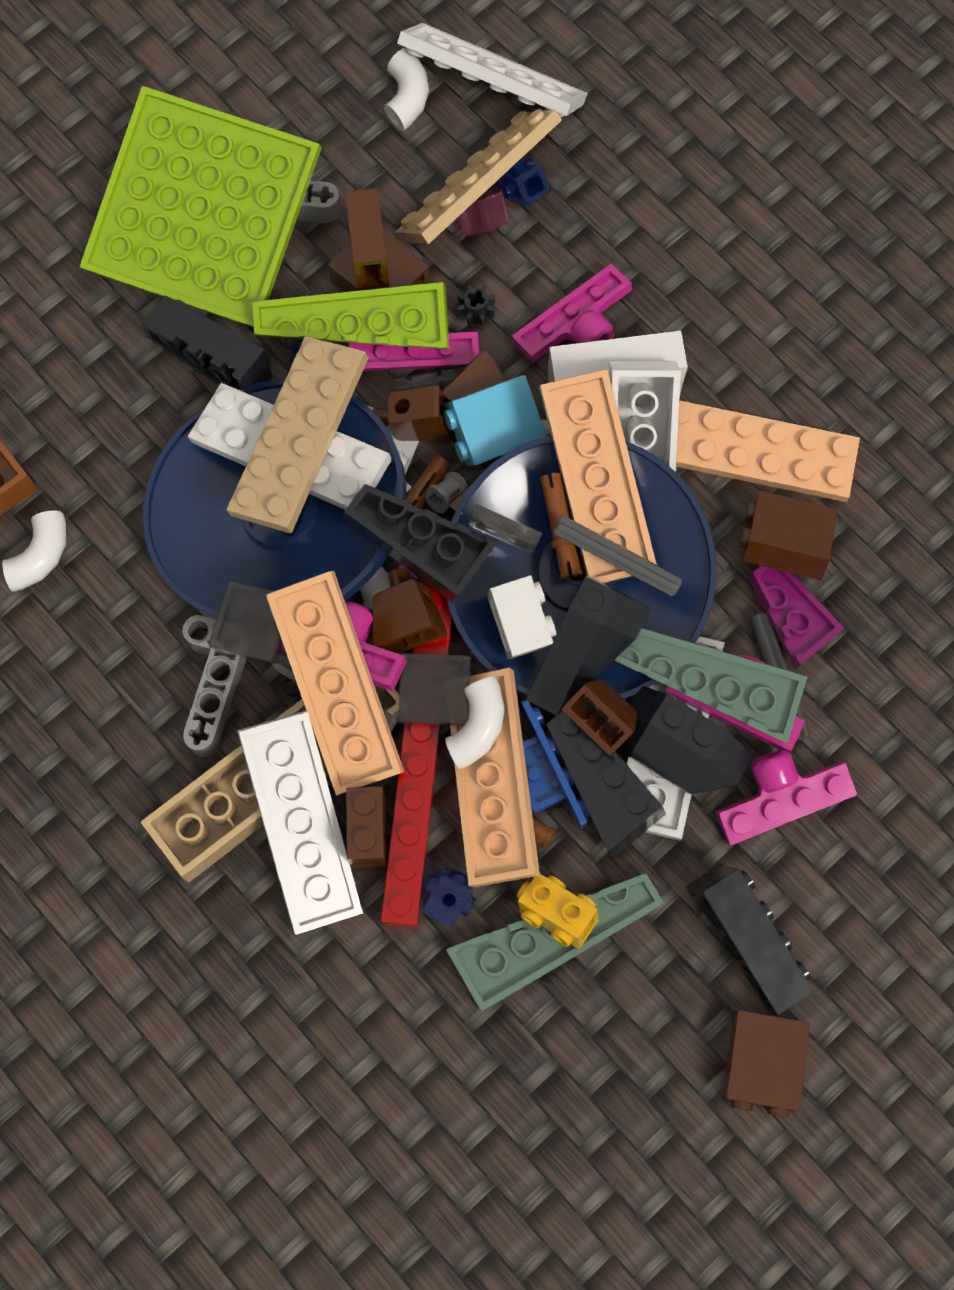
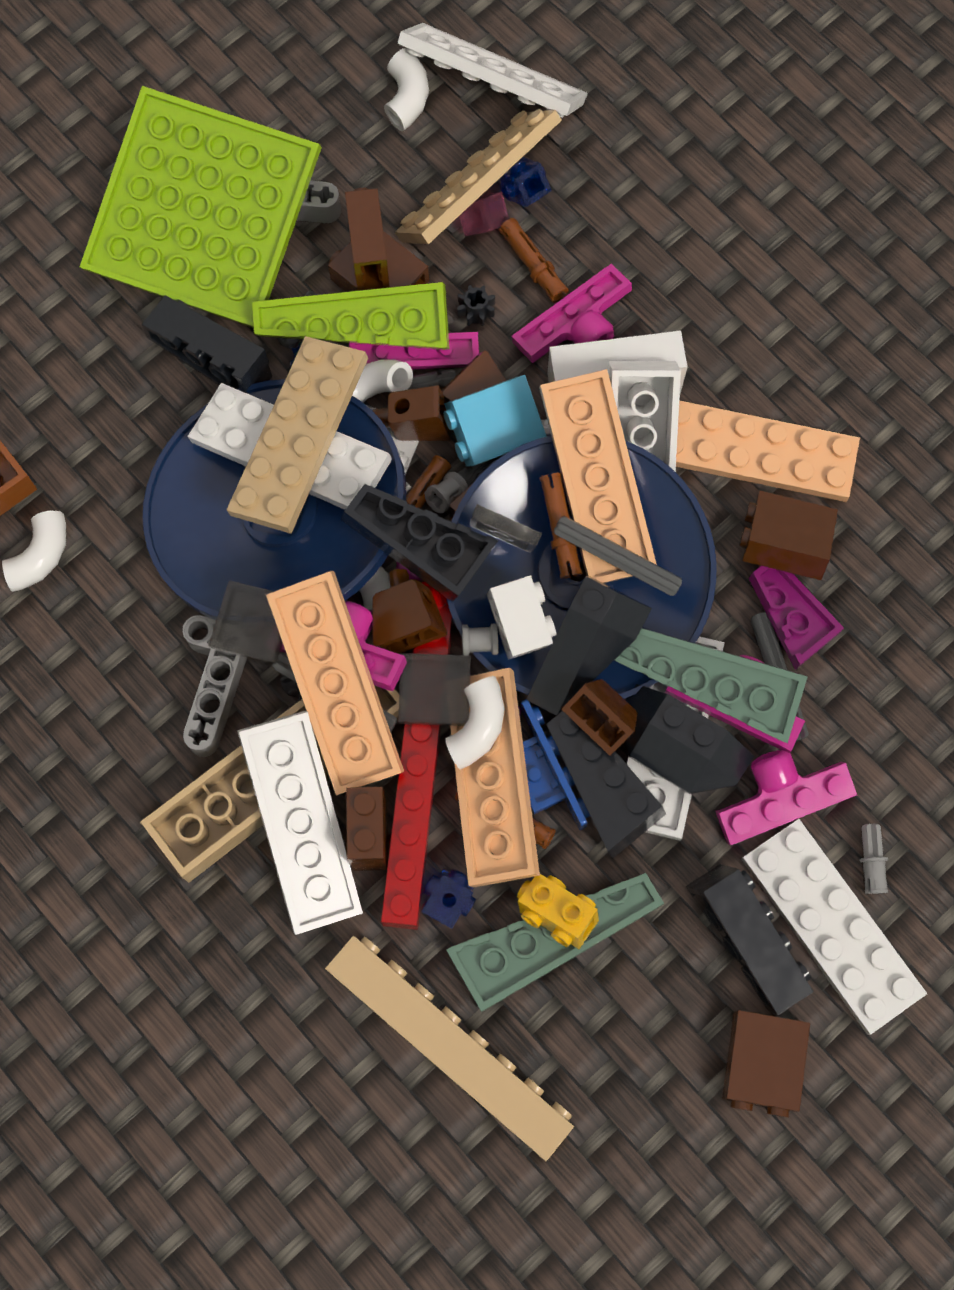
(382, 377): none -> white cylinder
(450, 1048): none -> tan brick
(480, 639): none -> light grey bush
(540, 269): none -> dark orange pin
(834, 927): none -> white plate
(873, 860): none -> light grey axle

